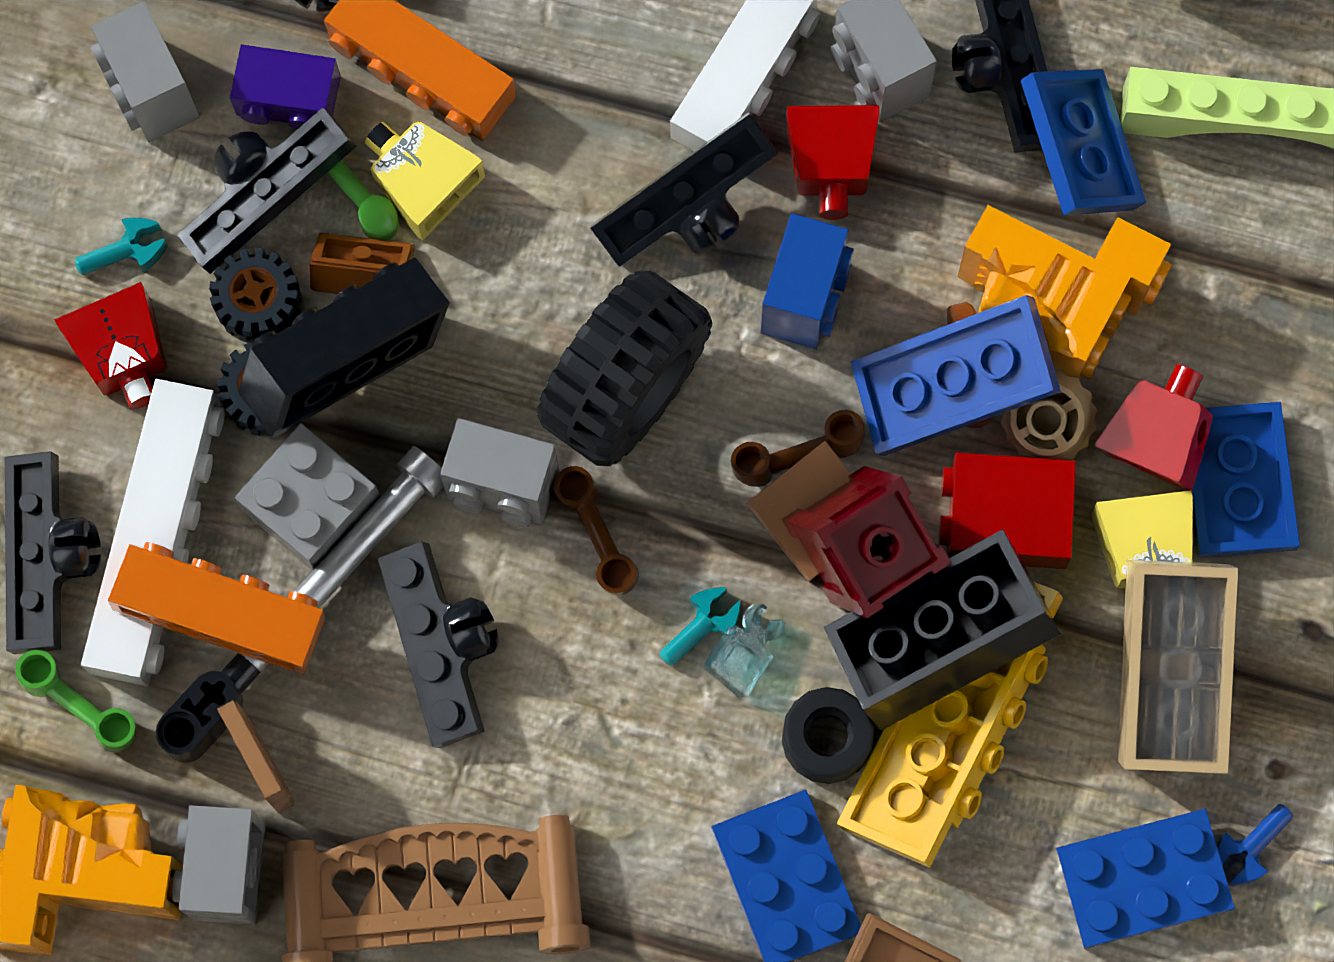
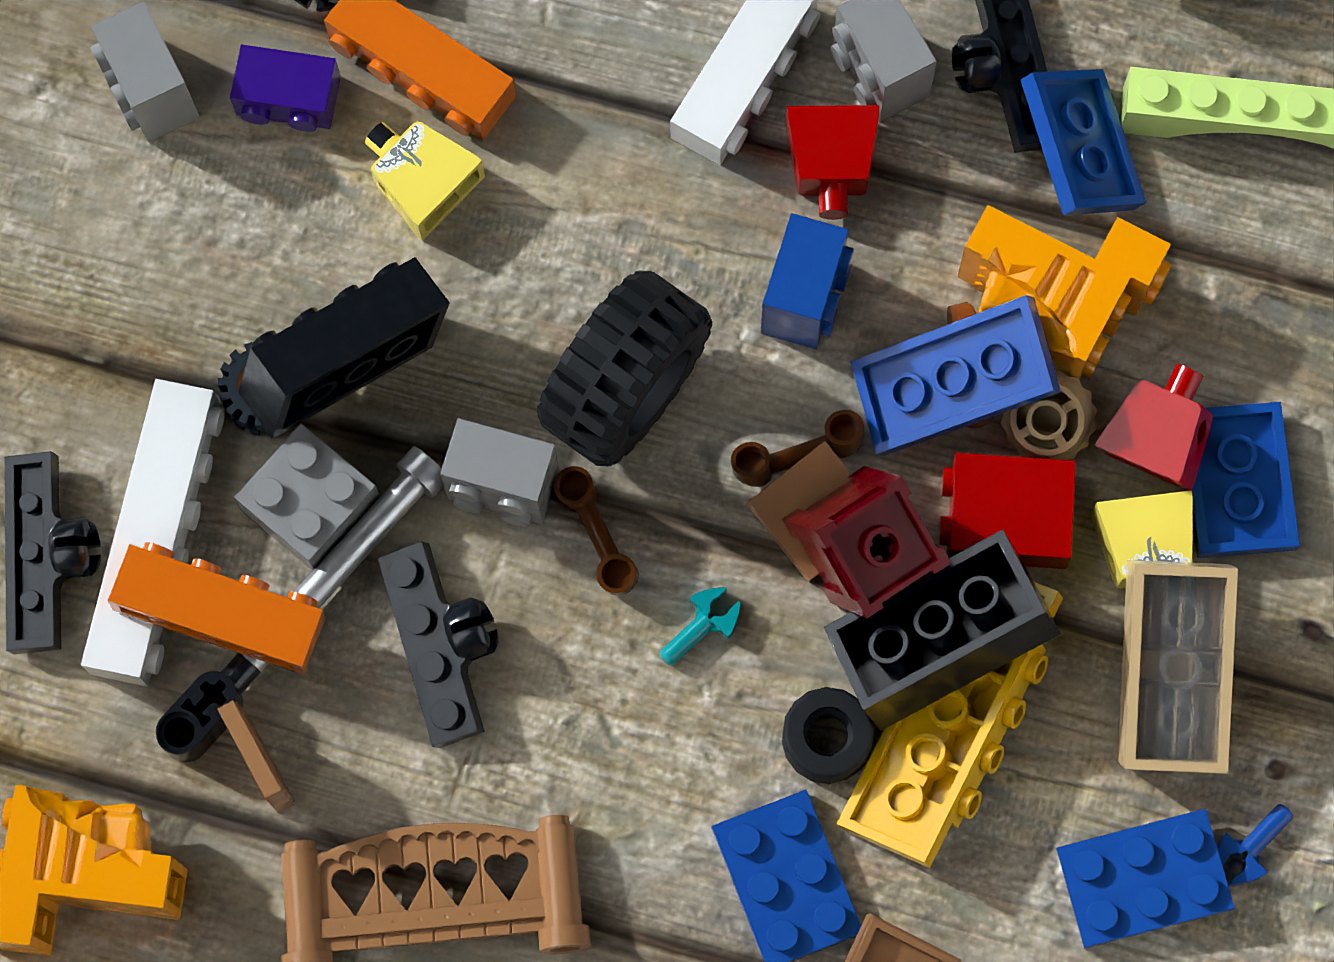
(40, 678): bright green bar -> none
(118, 343): red torso -> none
(126, 248): teal bar -> none
(219, 865): light grey brick -> none
(248, 280): black wheel -> none
(262, 185): black plate -> none
(352, 260): dark orange slope -> none
(376, 213): bright green bar -> none
(688, 195): black plate -> none
(740, 653): clear light blue plate -> none

